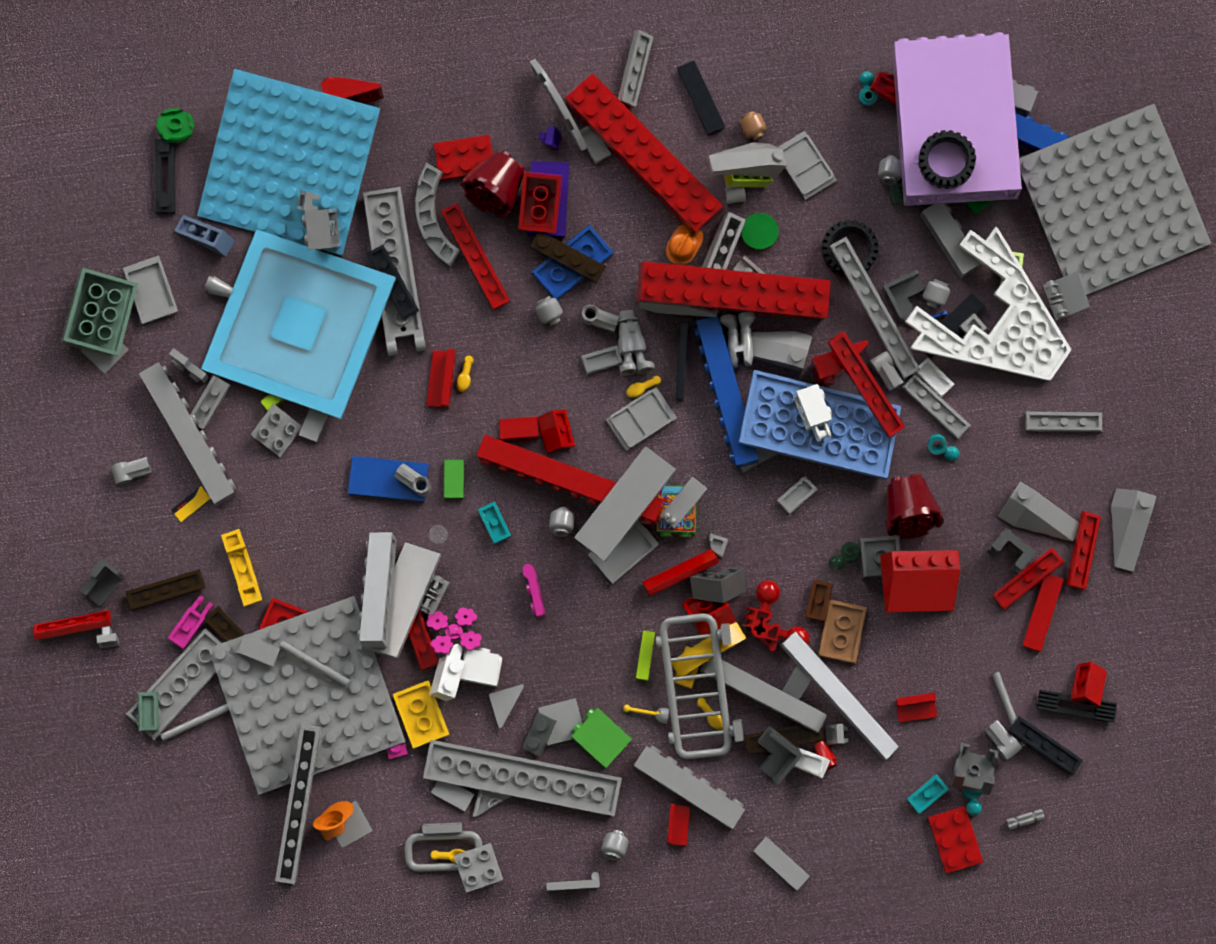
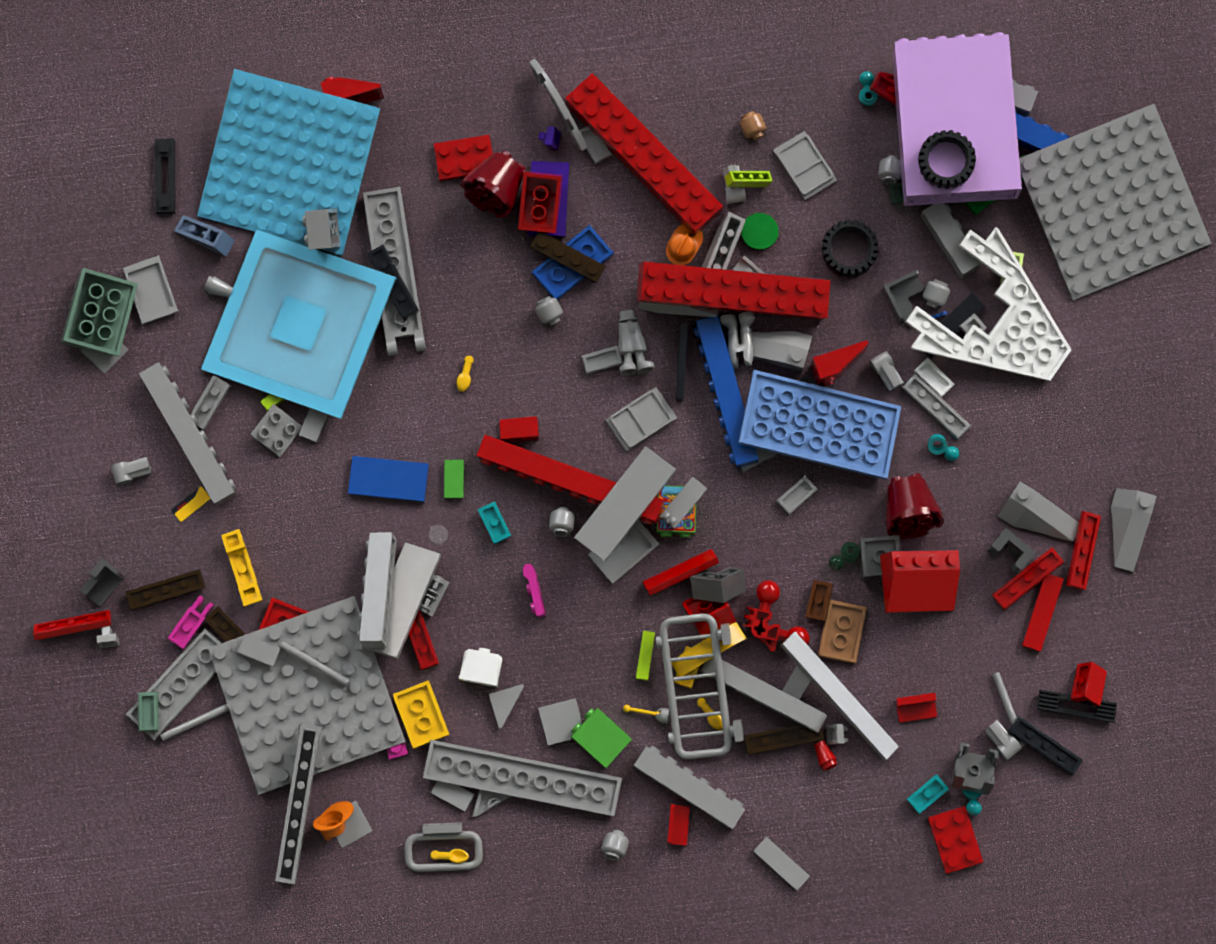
(175, 125): green tile -> none
(182, 362): light grey plate -> none
(305, 201): light grey tile -> none
(412, 480): light grey piece -> none
(427, 217): light grey tile -> none
(441, 378): red panel -> none
(448, 674): white brick -> none
(454, 632): dark pink plant -> none
(475, 256): red plate -> none
(478, 867): light grey hinge -> none
(539, 734): dark grey plate -> none
(556, 430): red panel -> none
(572, 885): light grey hinge -> none
(602, 319): light grey piece -> none
(635, 68): light grey plate -> none
(637, 389): yellow piece -> none
(701, 97): black tile -> none
(718, 544): light grey tile -> none
(749, 160): light grey wedge -> none
(782, 757): dark grey panel -> none
(812, 763): white tile -> none
(814, 410): white brick -> none
(866, 384): red plate -> none
(874, 308): light grey tile -> none
(1025, 819): light grey axle -> none
(1063, 421): light grey tile -> none
(1066, 295): light grey hinge -> none

